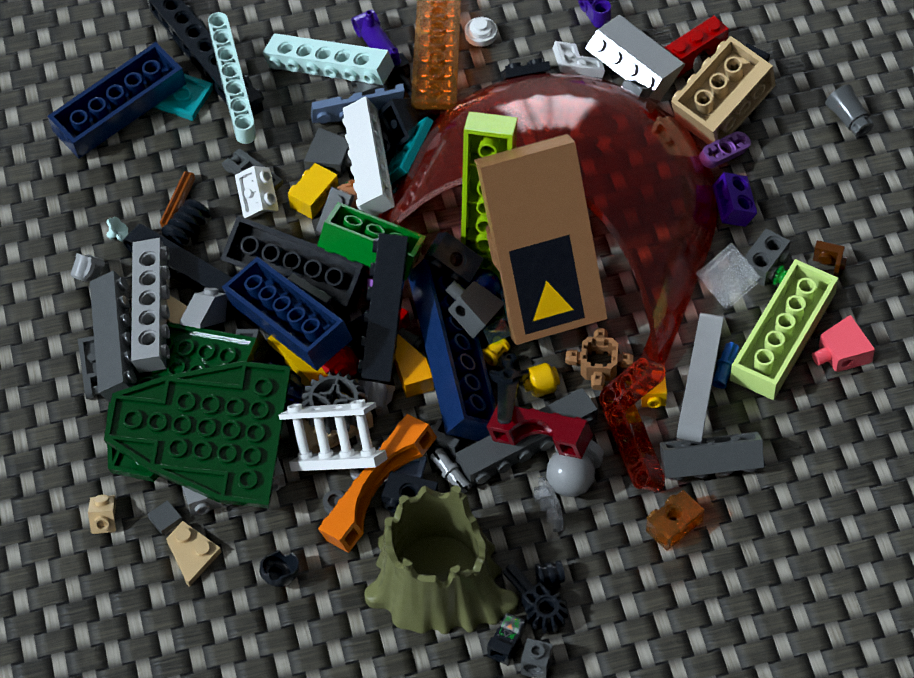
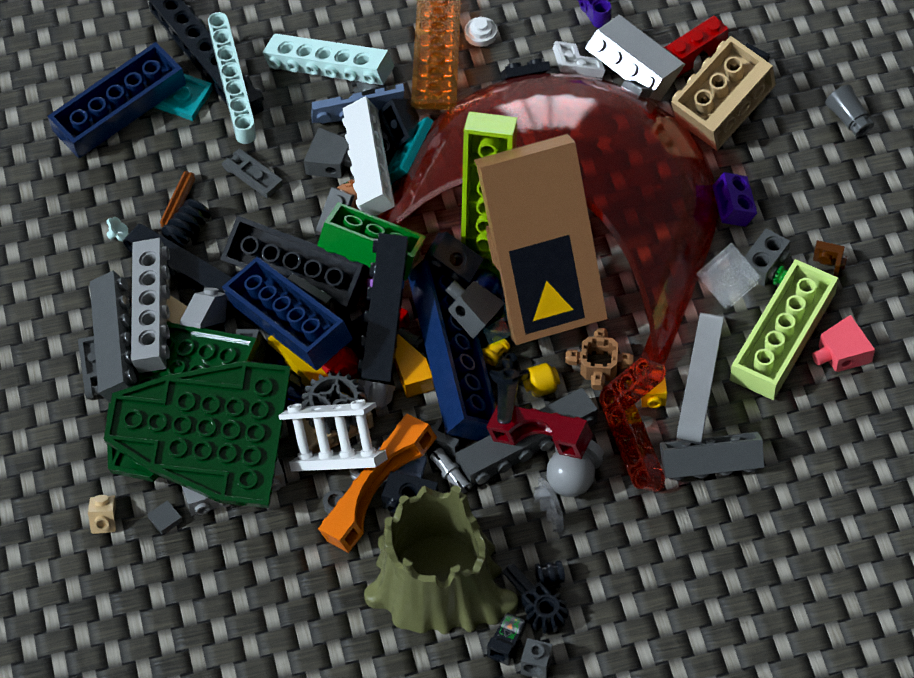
(86, 267): light grey piece -> none
(191, 551): tan wing -> none
(256, 191): white bracket -> none
(279, 569): black hair -> none
(312, 190): yellow brick -> none
(368, 27): dark purple piece -> none
(670, 532): clear orange brick -> none
(721, 156): medium lavender beam -> none
(724, 365): blue axle -> none

